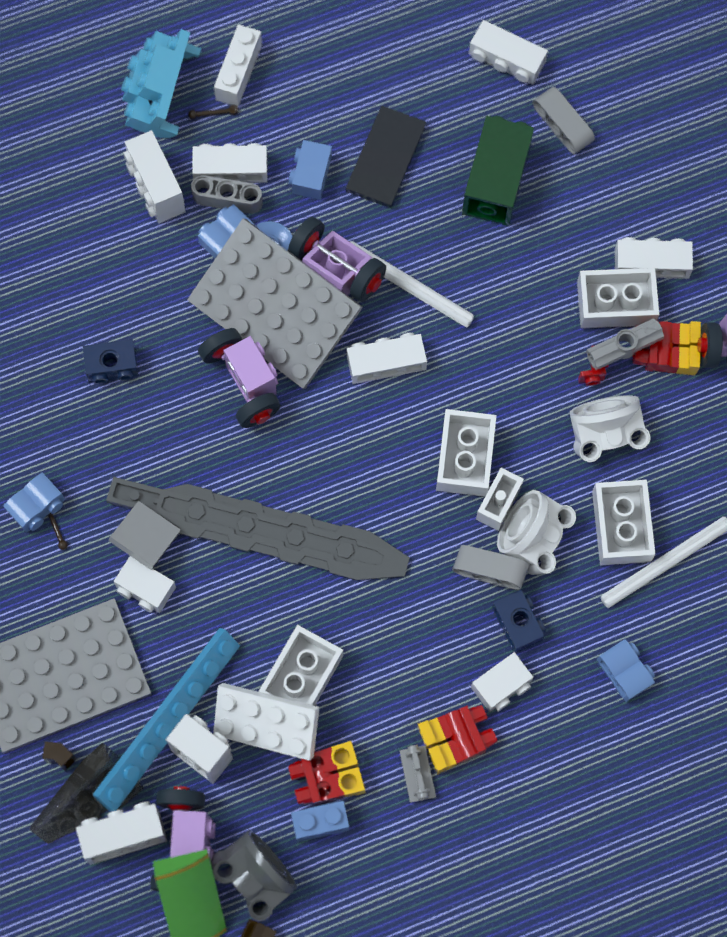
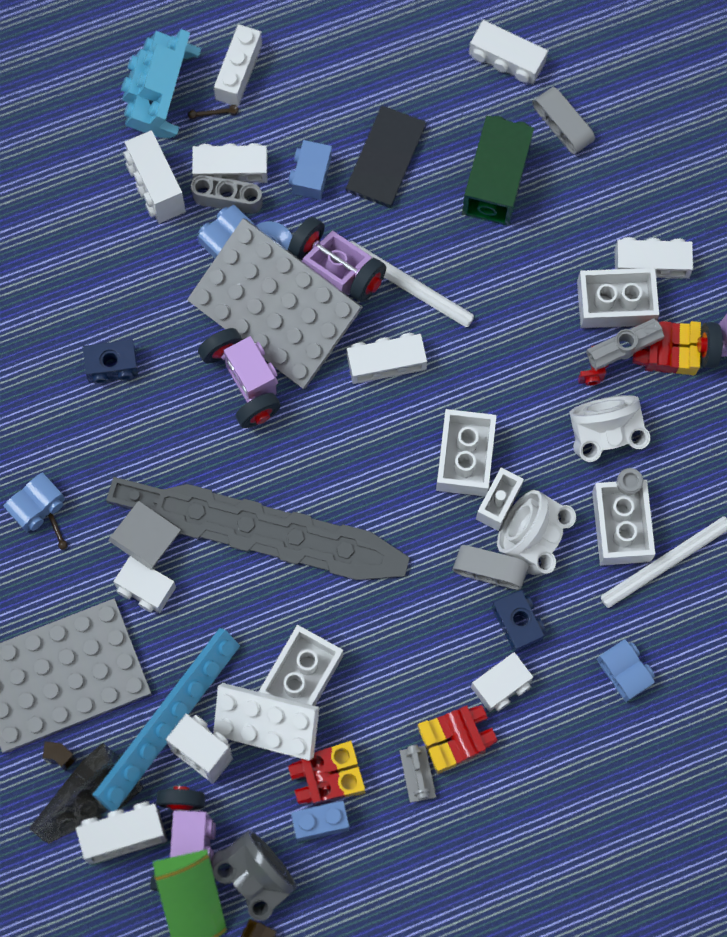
(629, 481): none -> light grey tile

